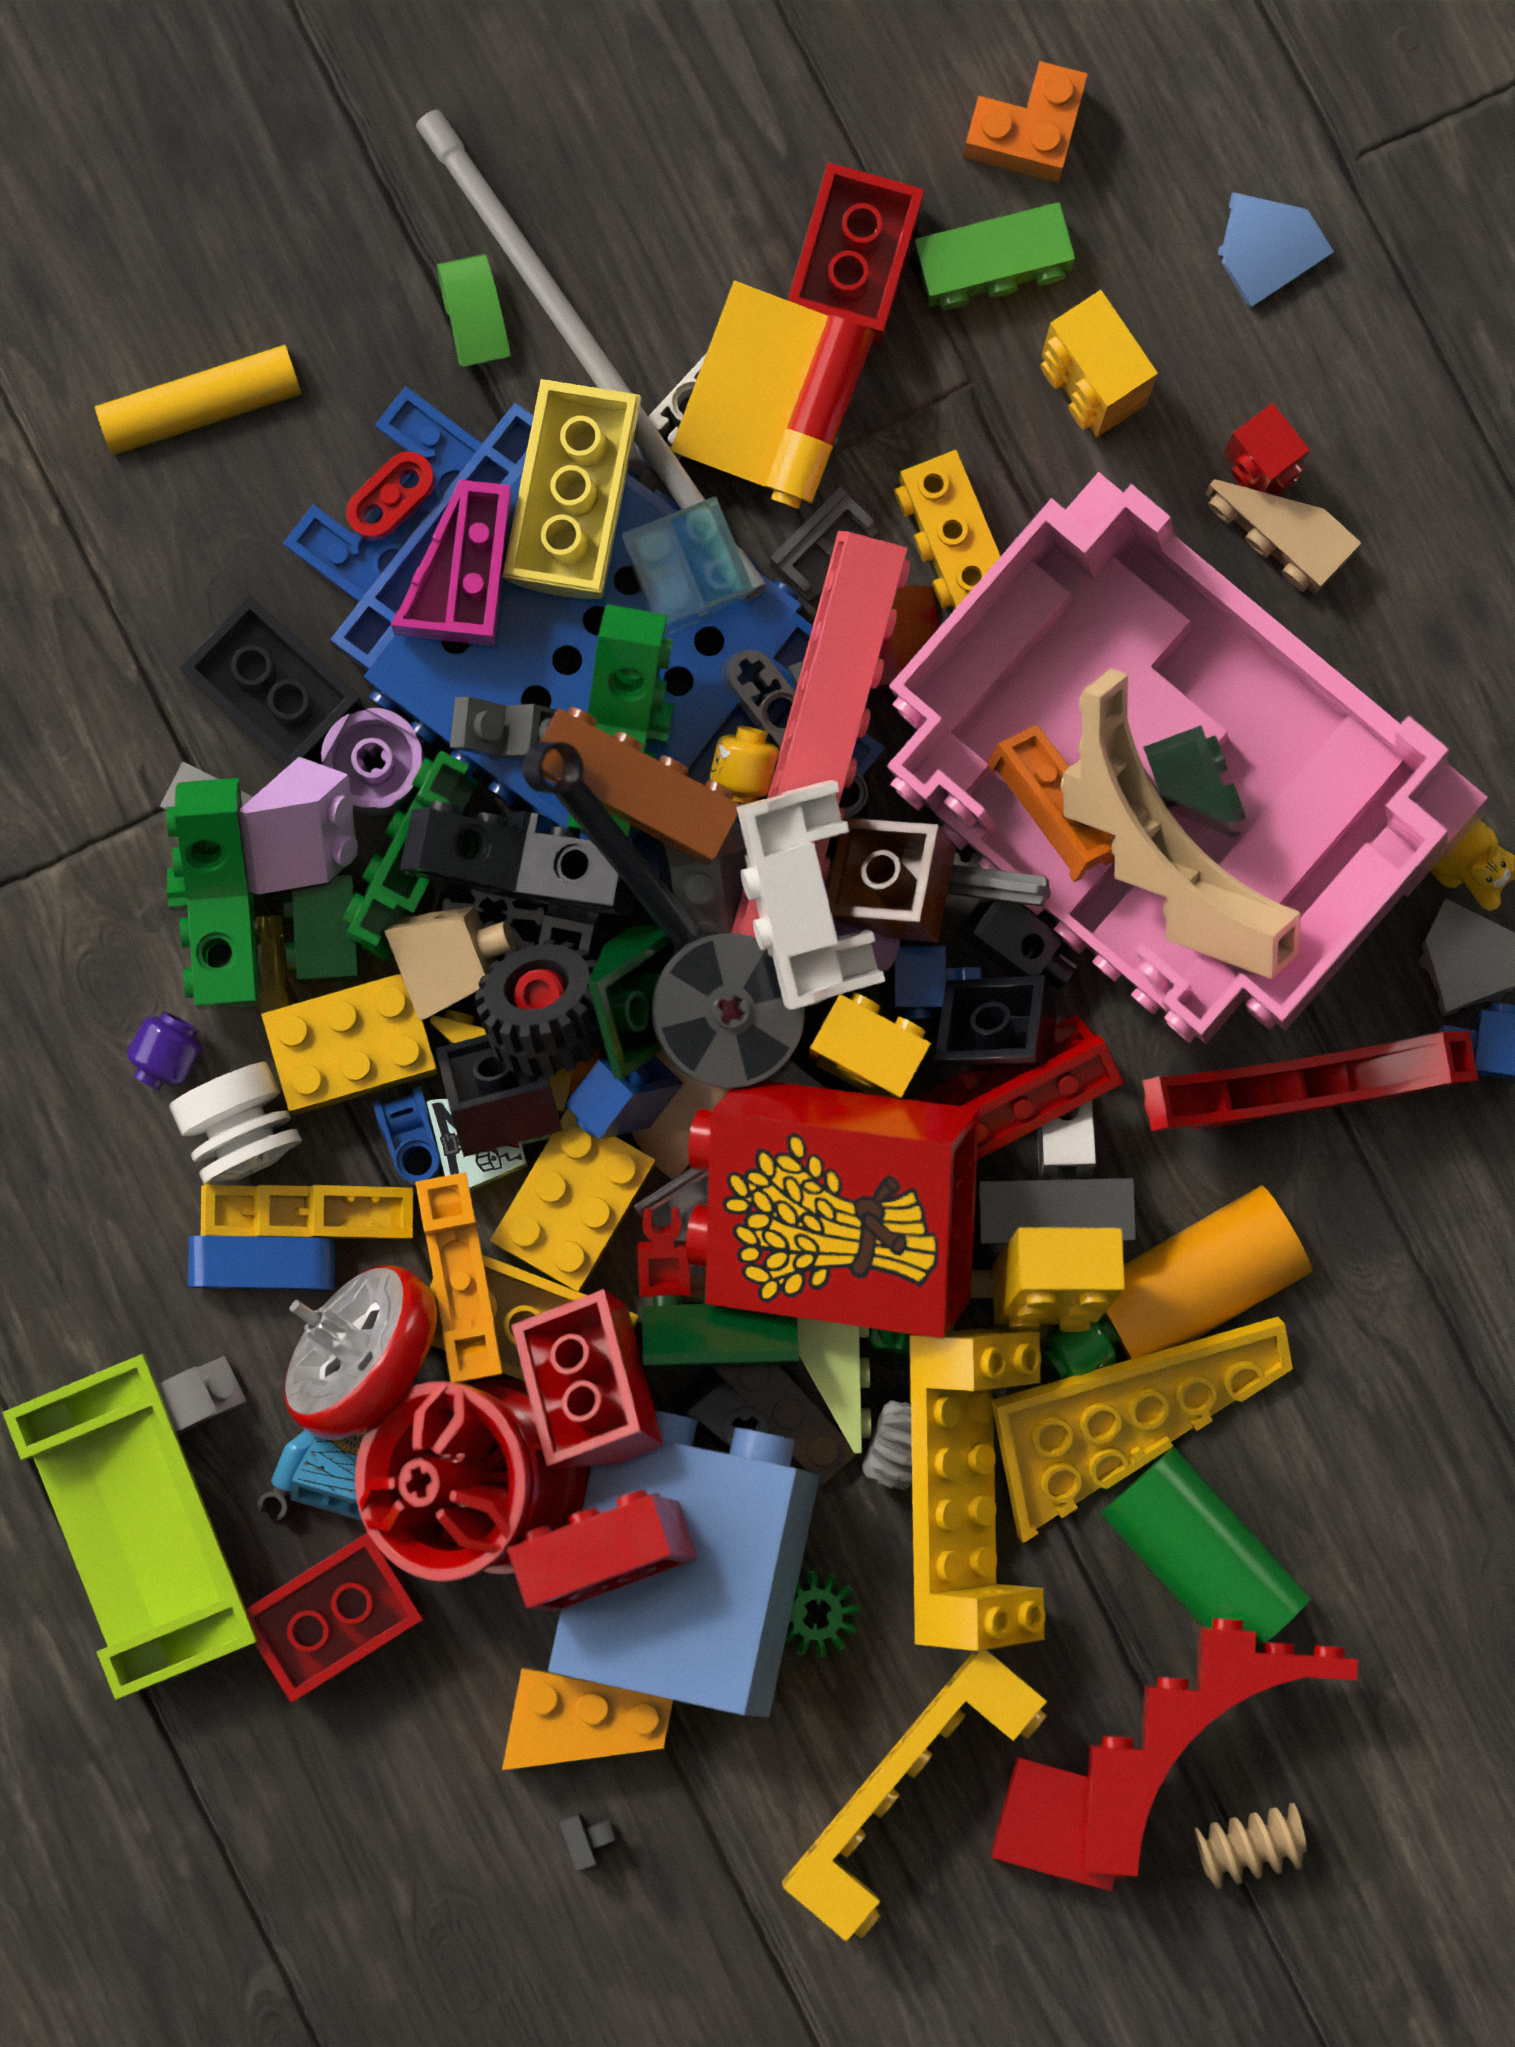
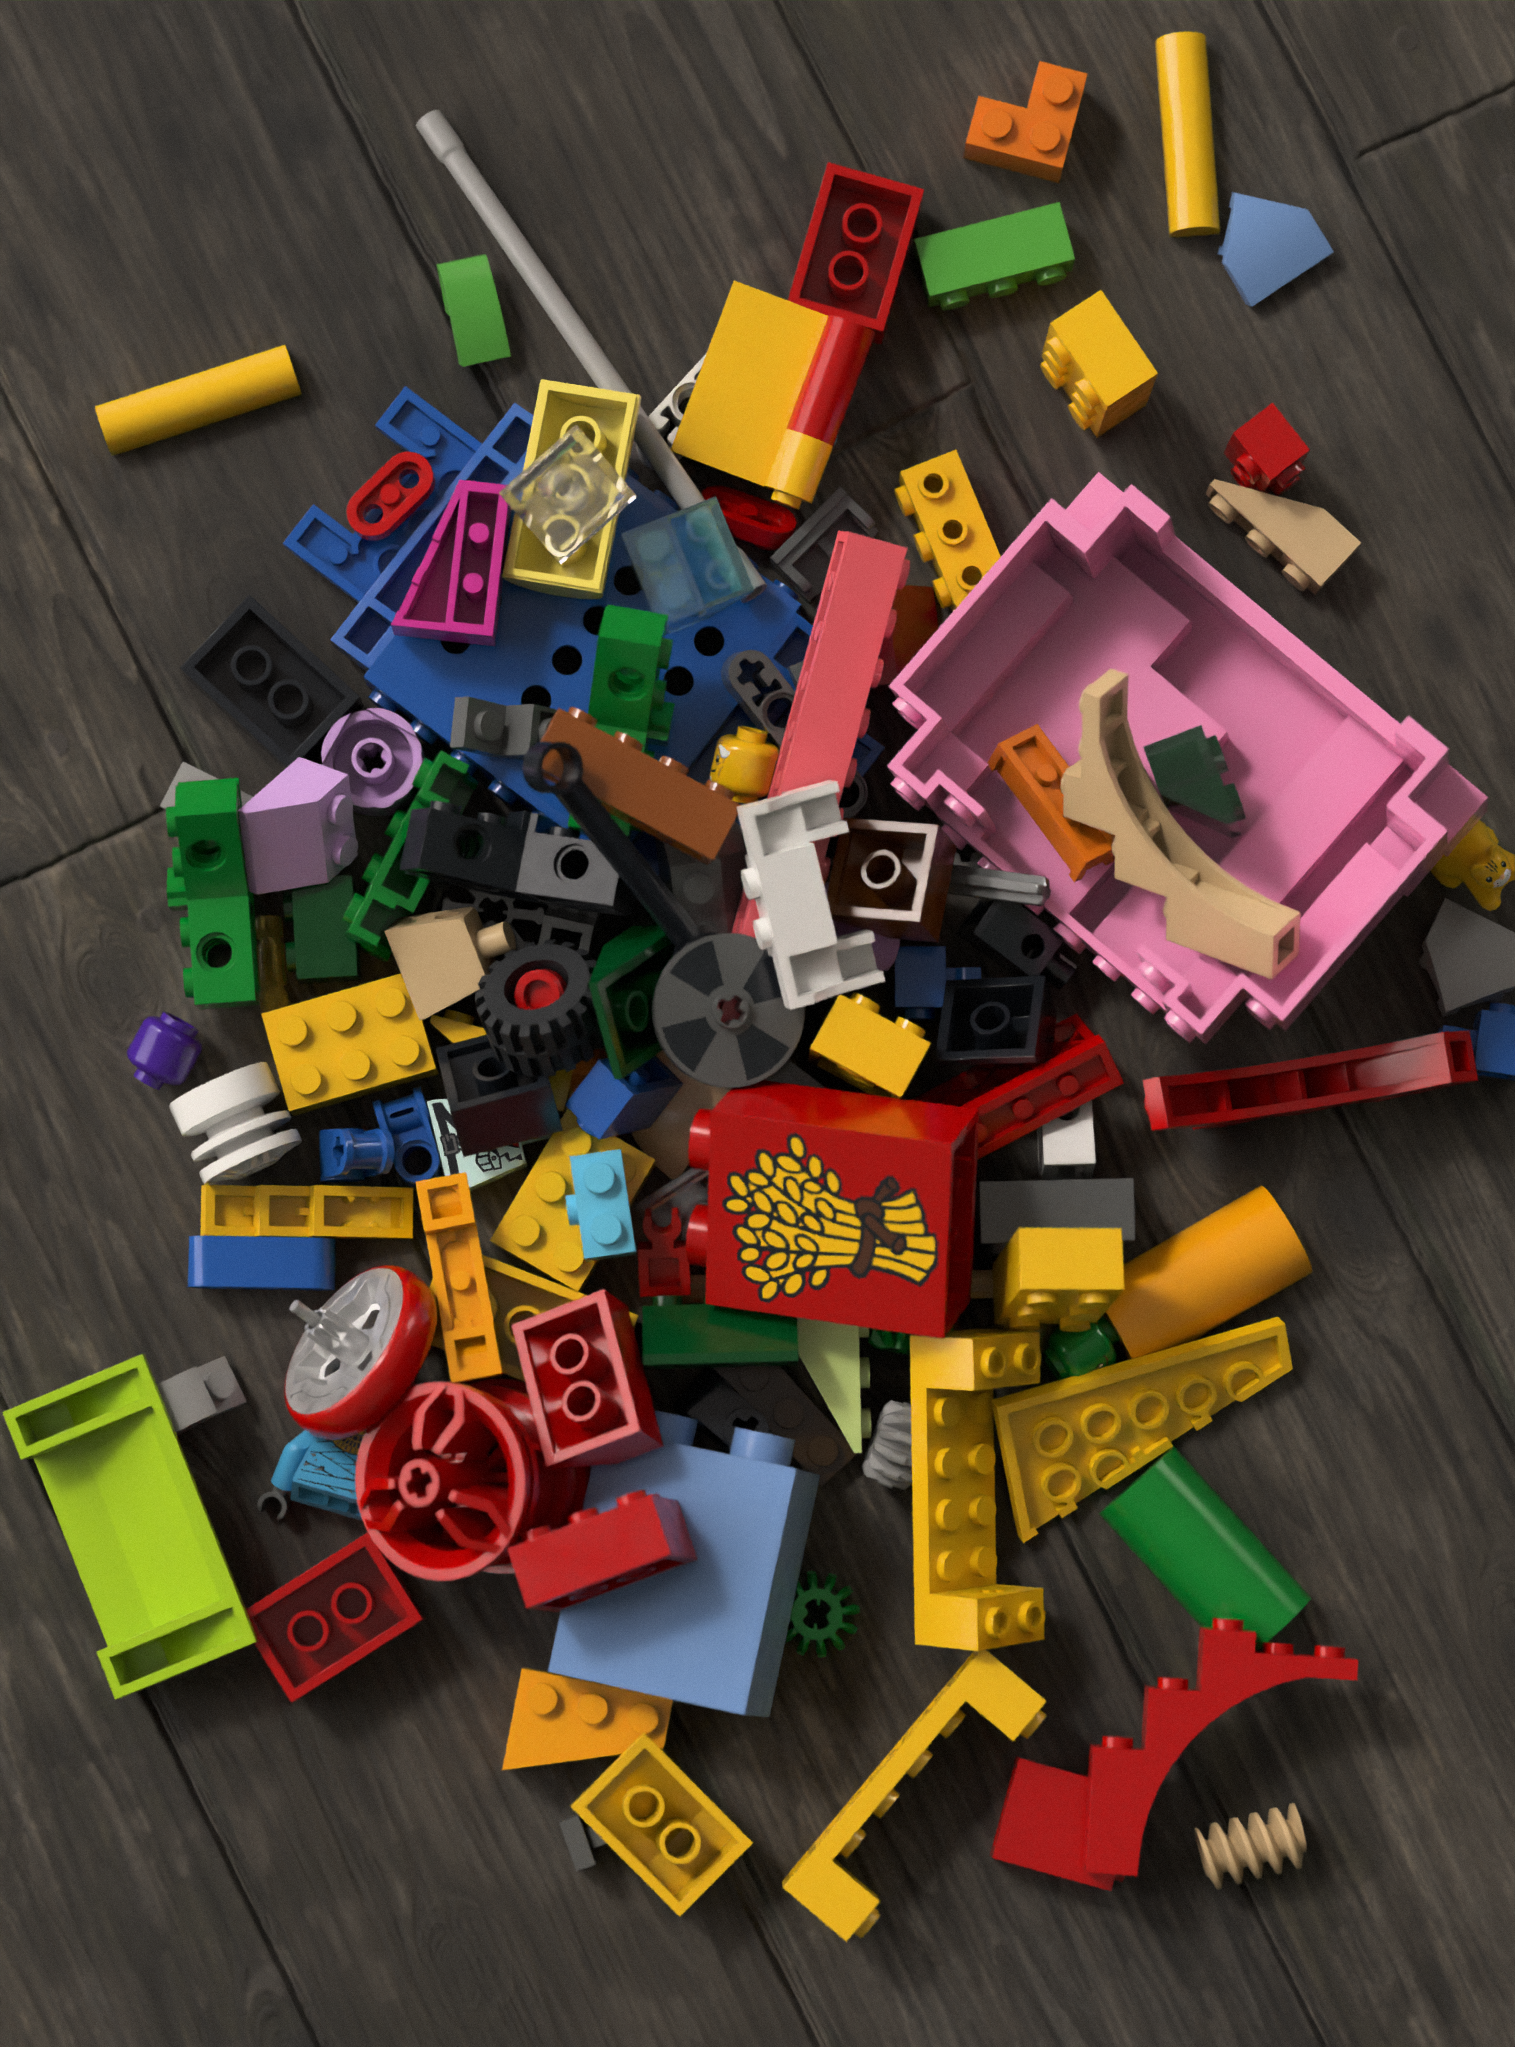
(354, 1154): none -> blue piece
(567, 494): none -> clear slope
(601, 1205): none -> medium azure brick
(661, 1824): none -> yellow slope
(753, 518): none -> red plate
(1187, 134): none -> yellow brick

